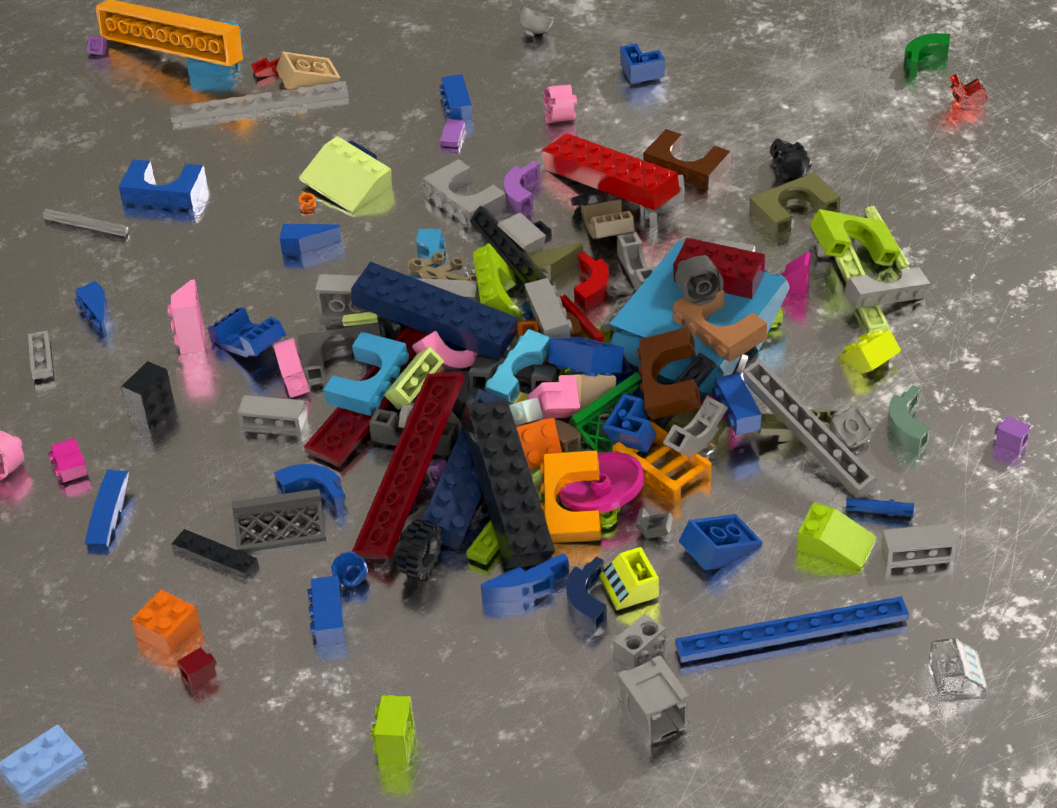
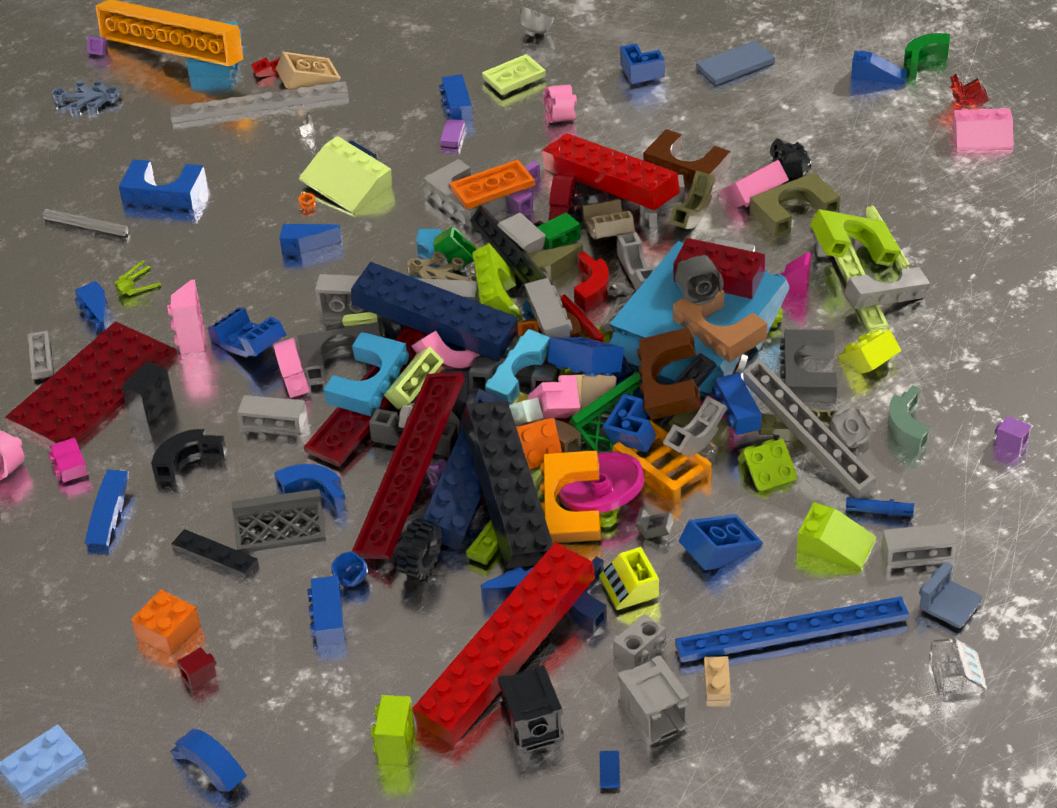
(88, 386): none -> dark red plate
(107, 94): none -> sand blue plant
(125, 283): none -> lime plant
(182, 447): none -> black arch
(211, 758): none -> blue arch
(307, 125): none -> clear slope
(453, 245): none -> green brick
(492, 184): none -> orange plate
(503, 643): none -> red brick
(513, 74): none -> yellowish green plate
(531, 708): none -> black container
(560, 231): none -> green brick
(561, 191): none -> dark red arch
(609, 769): none -> blue sticker
(696, 204): none -> olive arch
(717, 678): none -> tan plate
(735, 62): none -> sand blue tile
(754, 184): none -> bright pink slope
(769, 464): none -> lime bracket
(805, 345): none -> dark grey arch
(875, 68): none -> blue slope
(948, 599): none -> sand blue bracket
(983, 129): none -> bright pink slope

